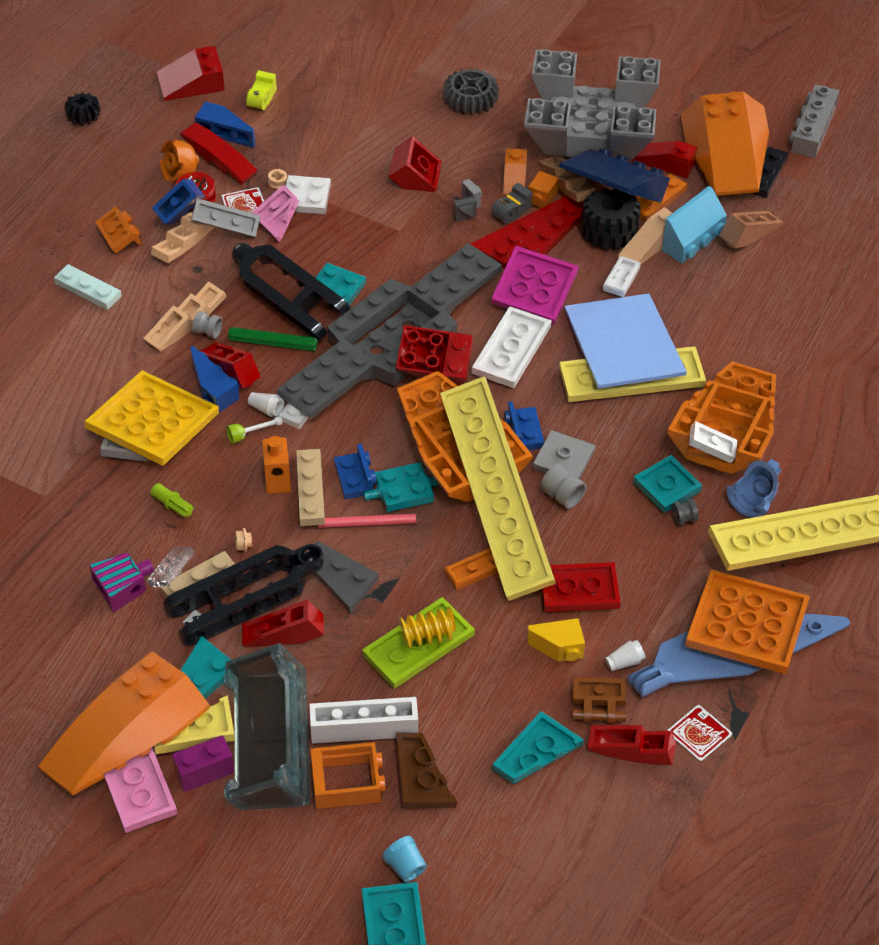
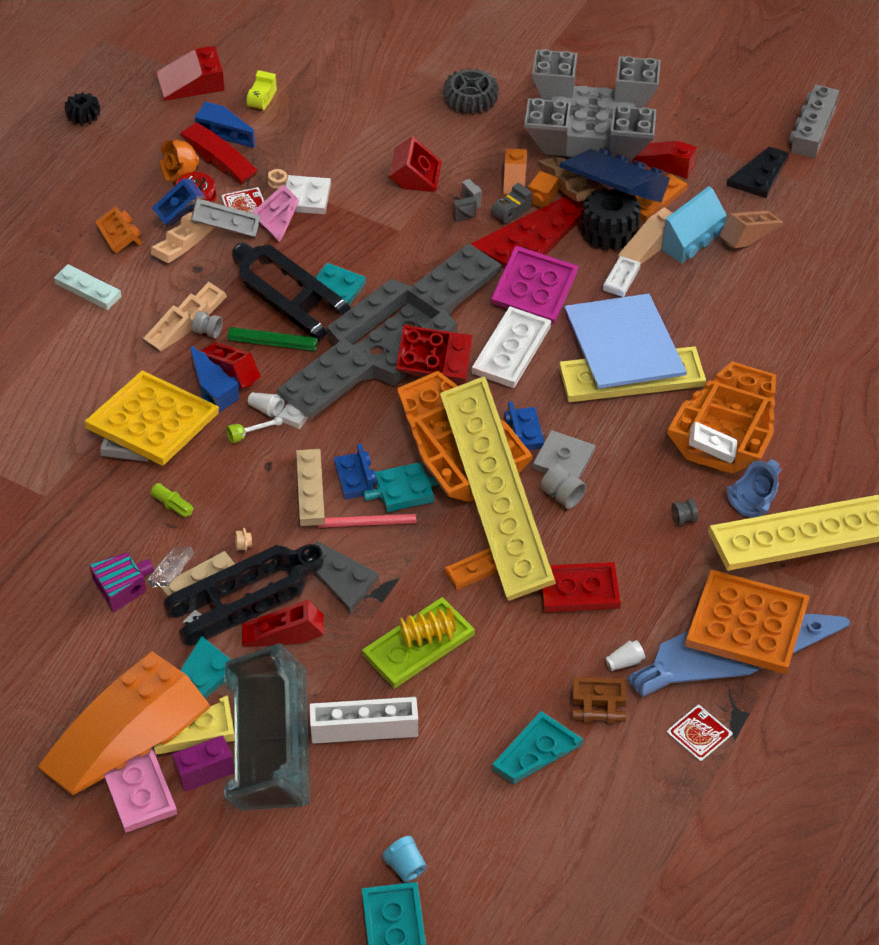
(276, 456): orange torso -> none
(342, 756): orange window -> none
(419, 776): reddish brown wing -> none
(558, 639): yellow slope -> none
(632, 744): red slope -> none
(667, 483): teal plate -> none
(729, 140): orange wedge -> none

